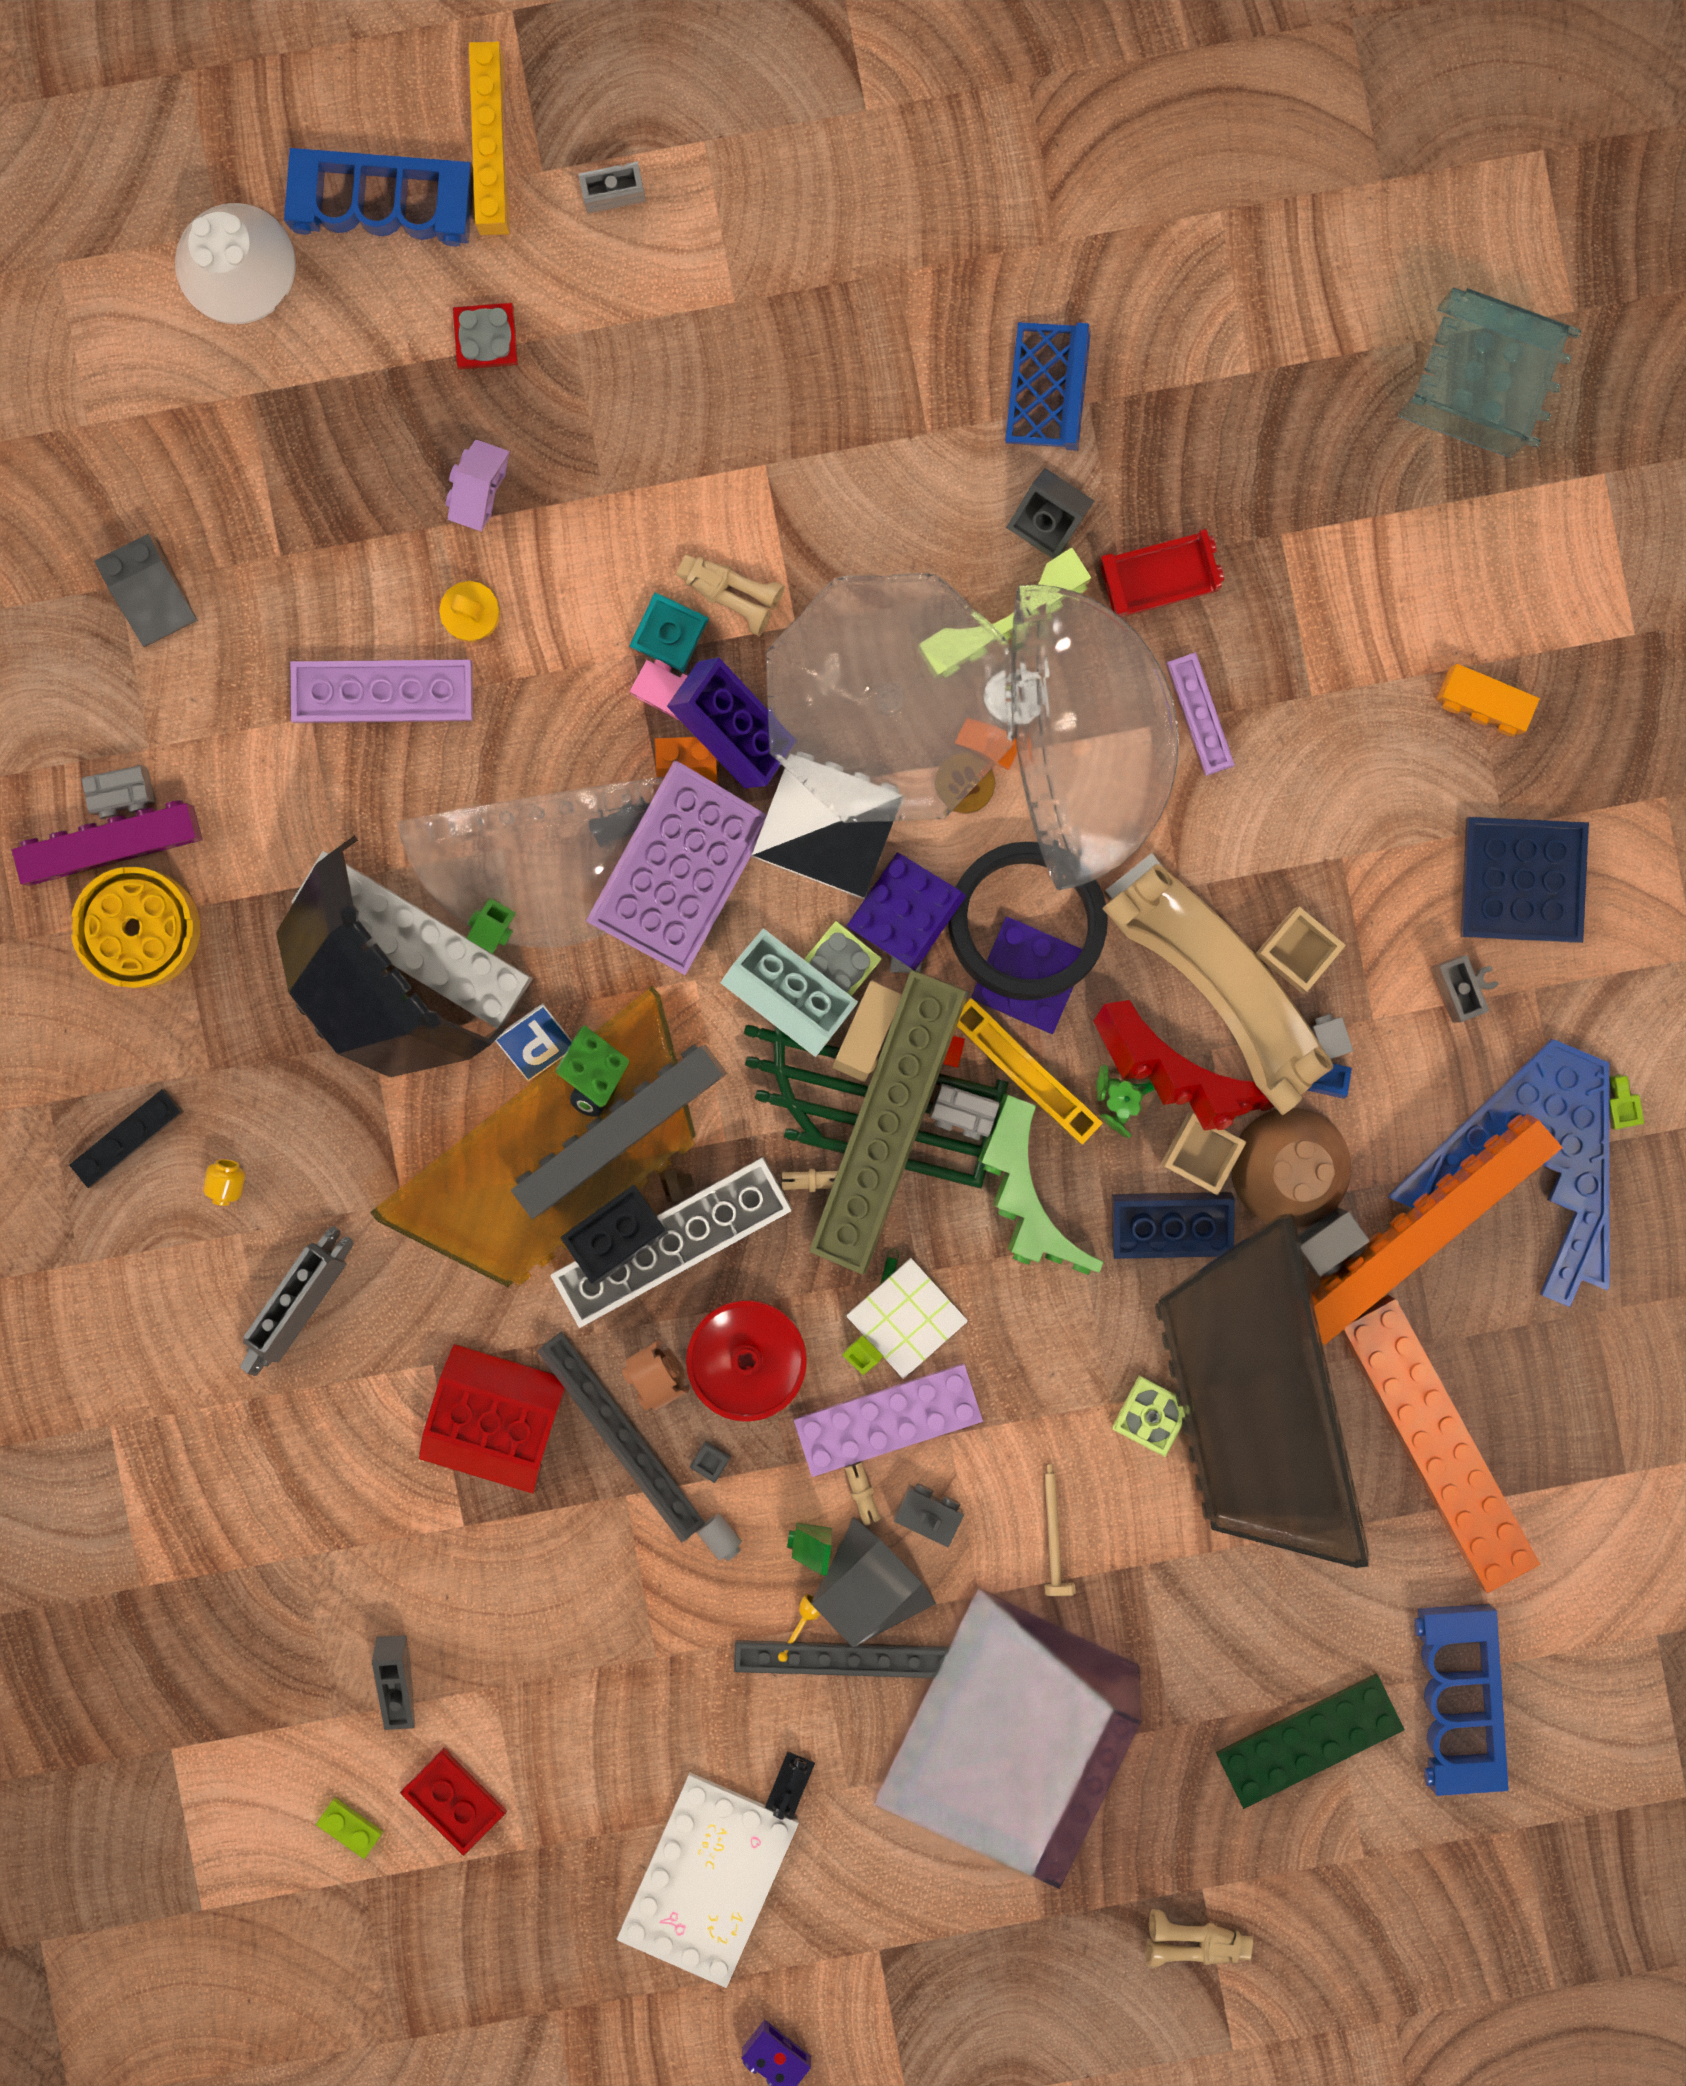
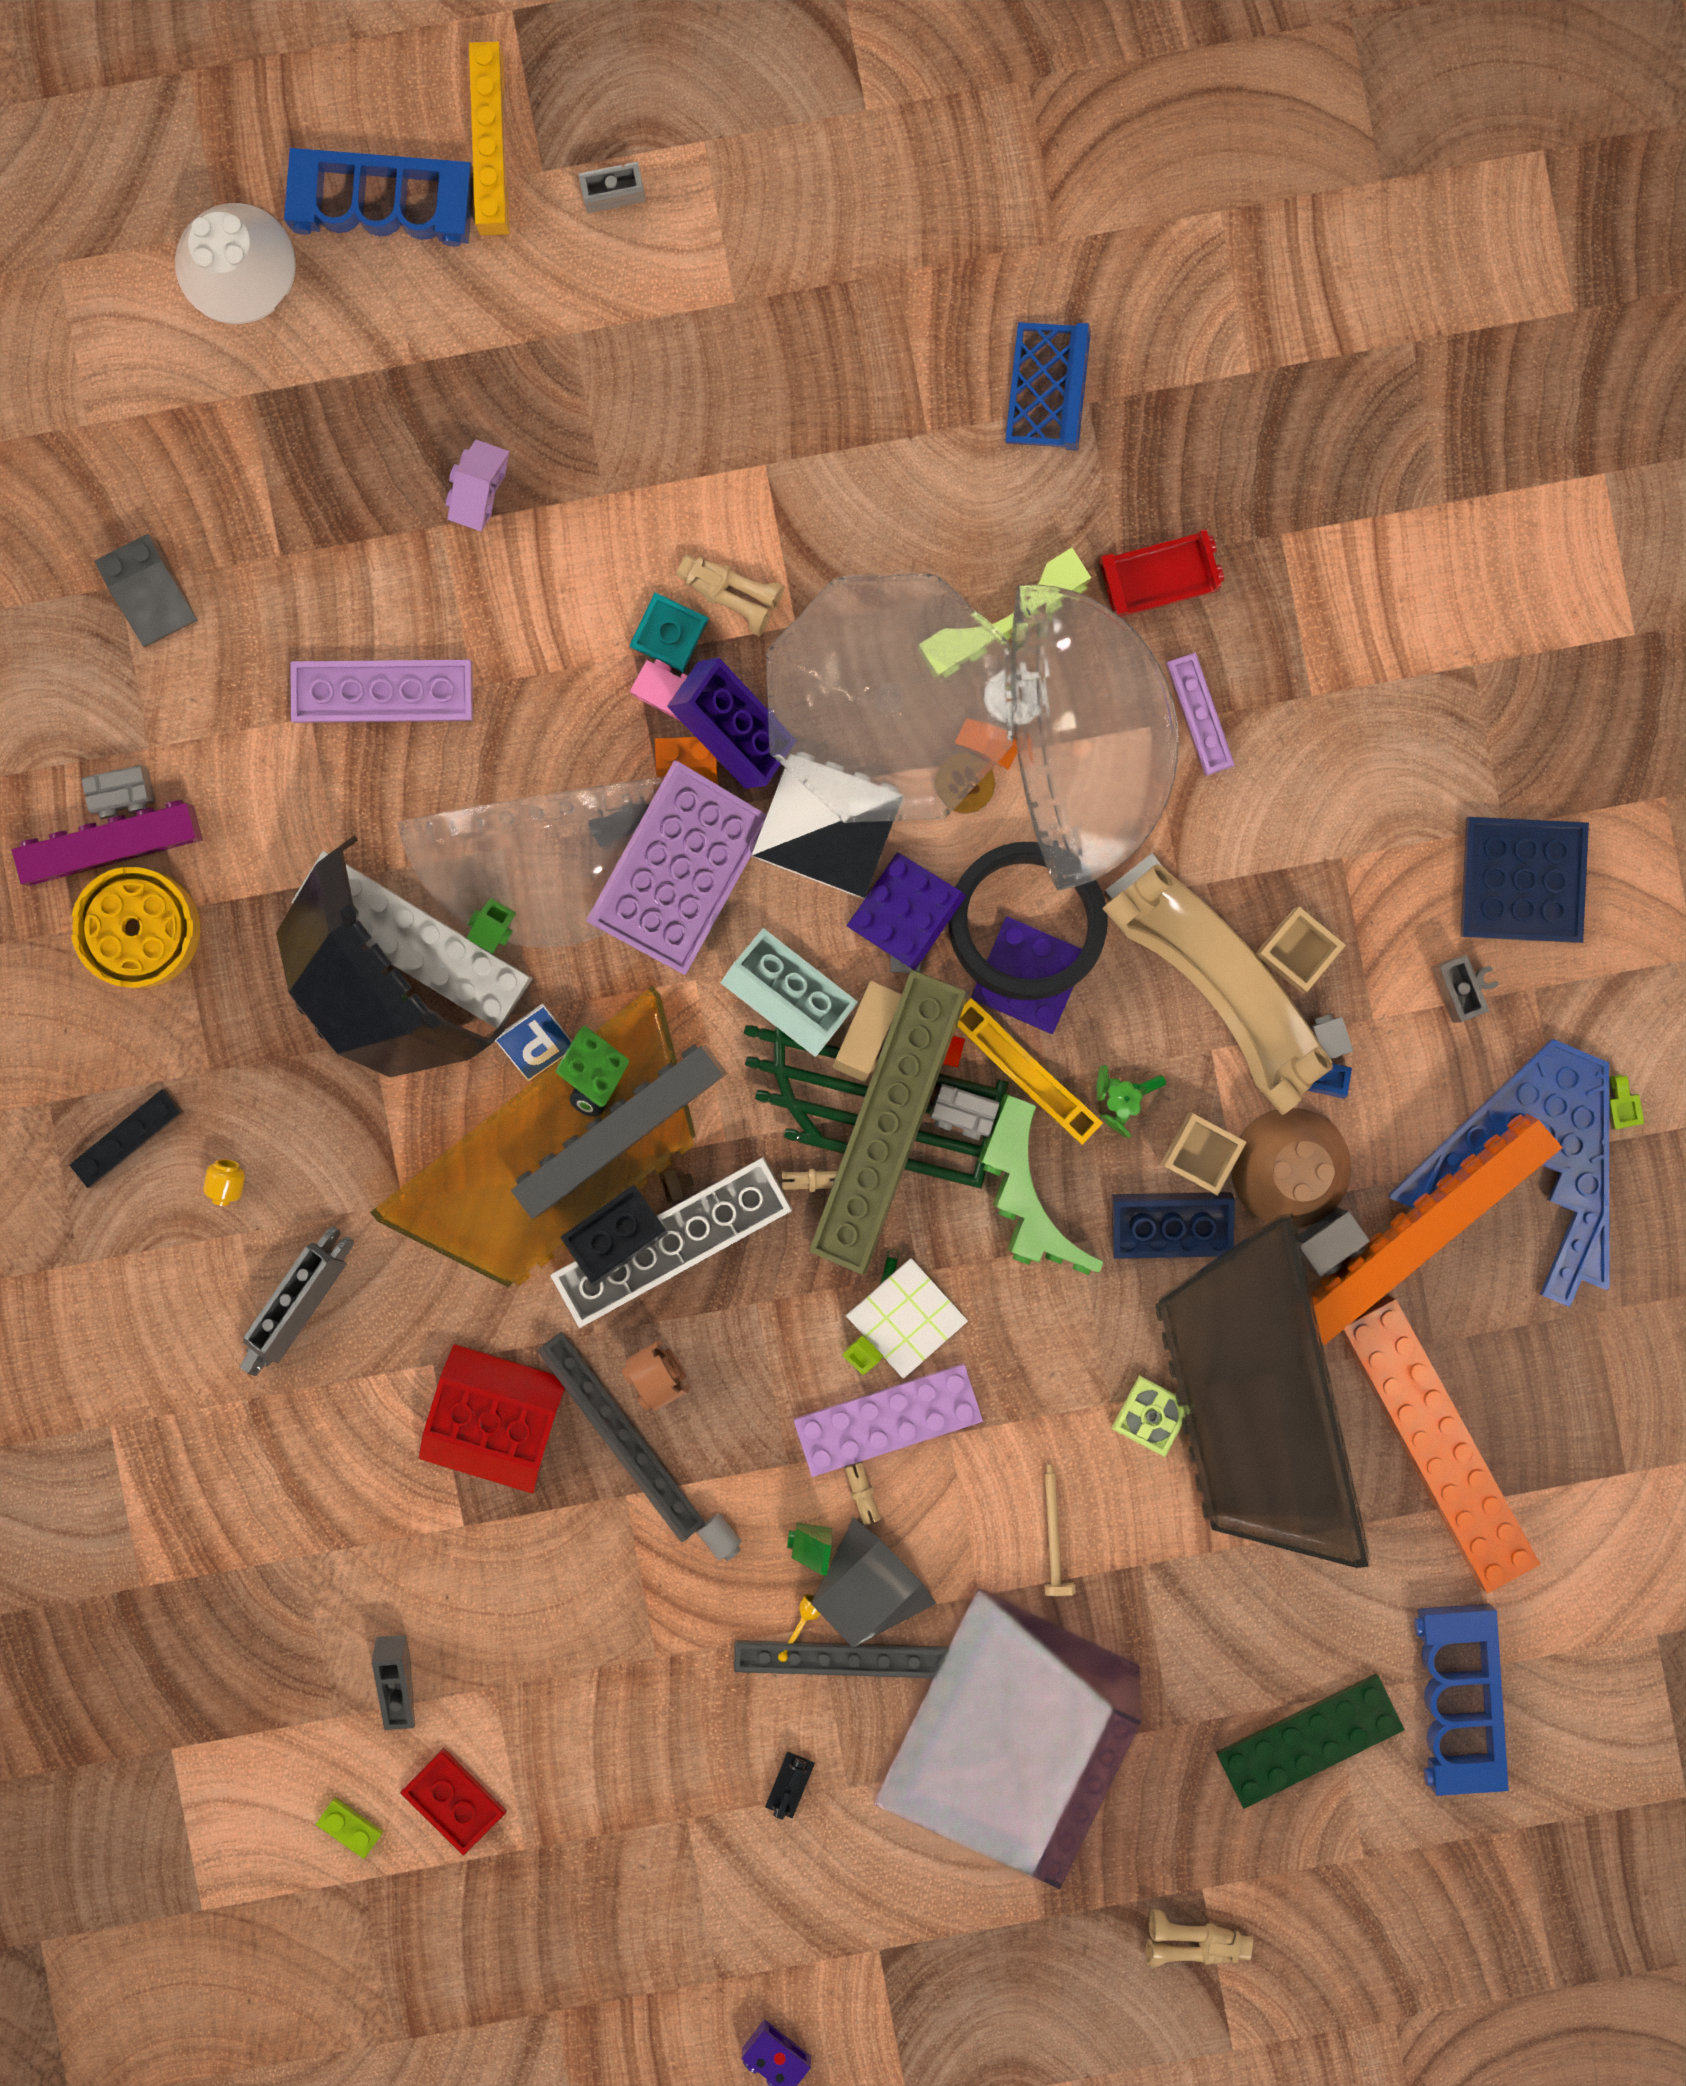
(469, 611): yellow tile -> none
(485, 336): light grey piece -> none
(707, 1880): white plate -> none
(710, 1461): dark grey tile -> none
(746, 1360): red dish -> none
(843, 958): light grey piece -> none
(928, 1514): dark grey brick -> none
(1050, 513): dark grey slope -> none
(1176, 1079): red arch -> none
(1487, 700): light orange brick -> none
(1489, 372): clear light blue windscreen -> none

